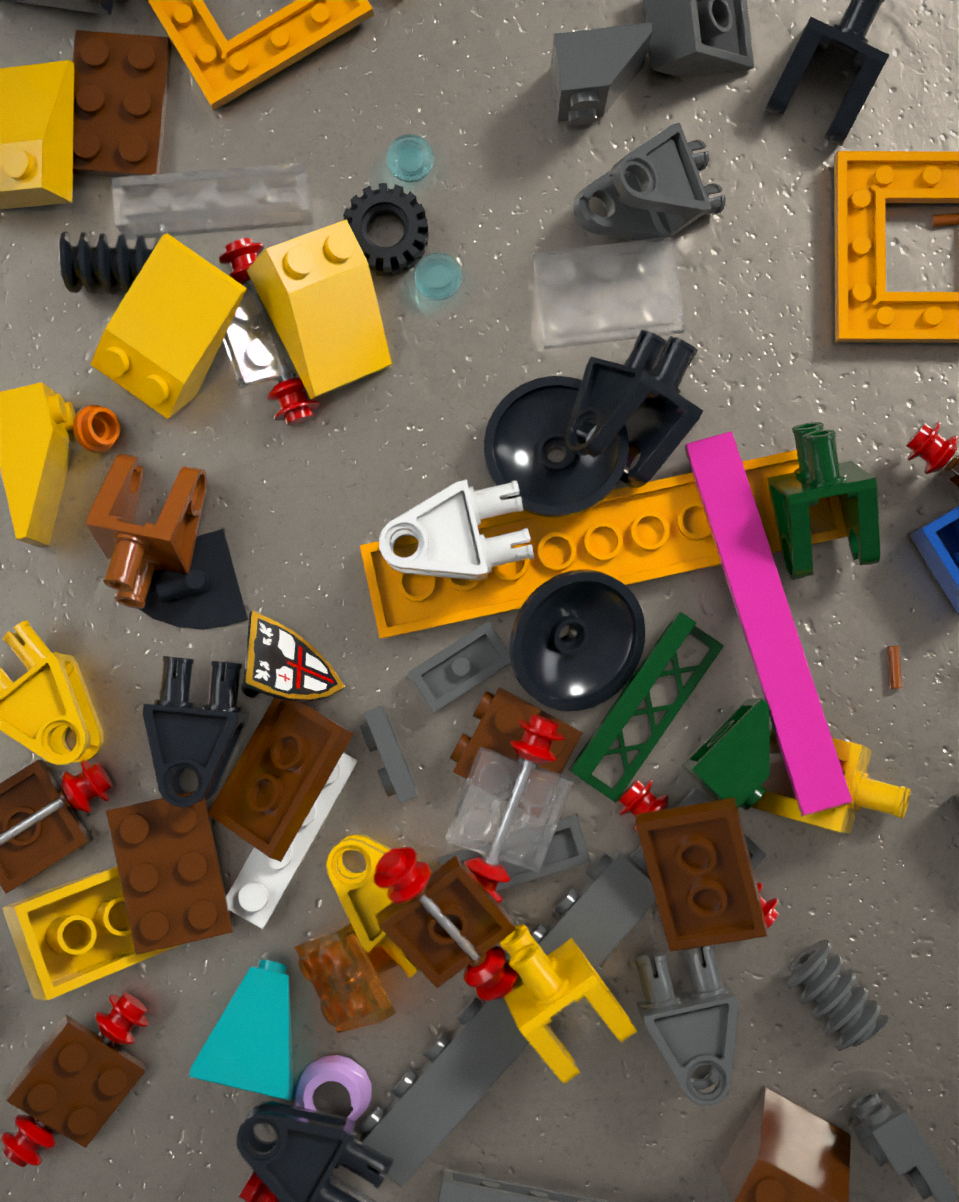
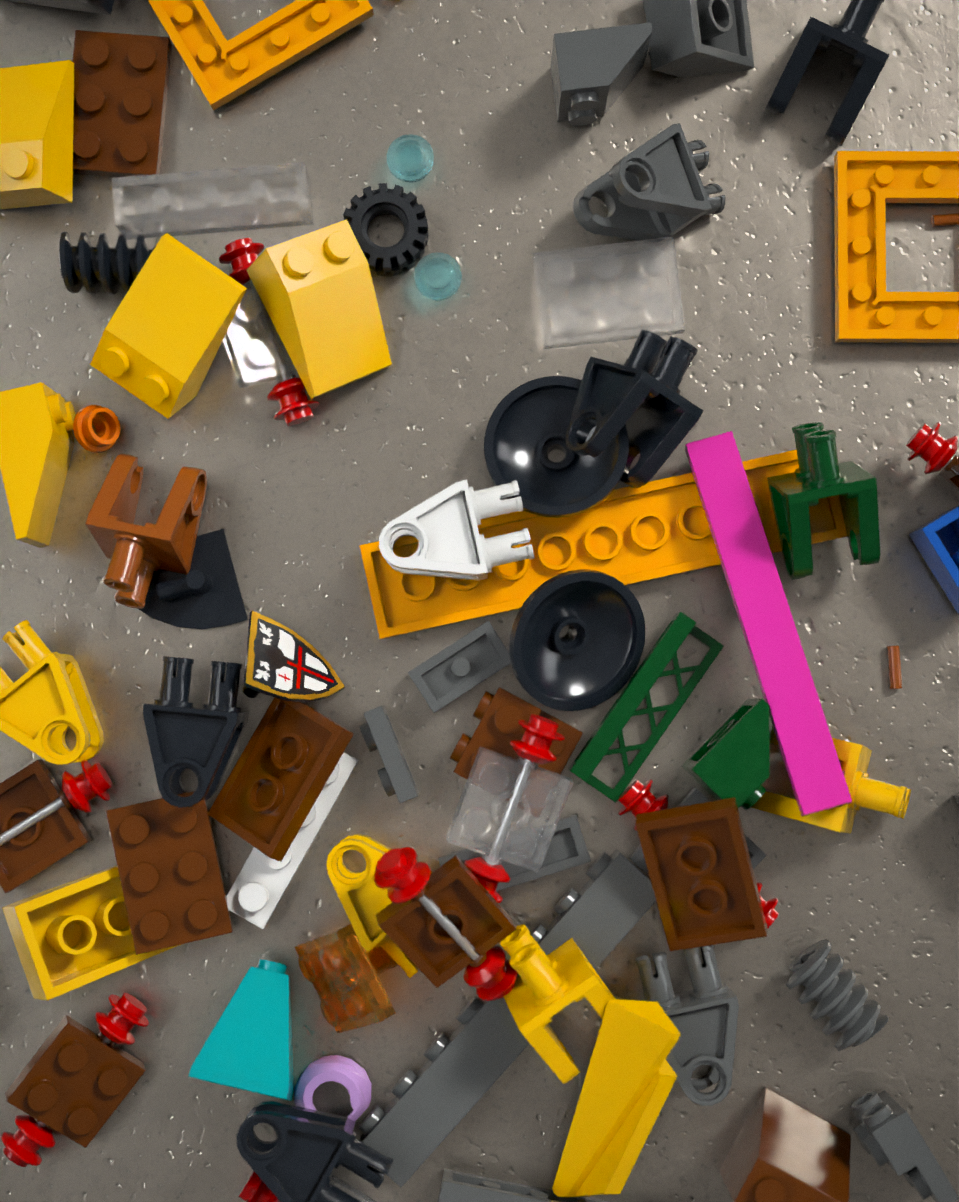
(618, 1099): none -> yellow wedge

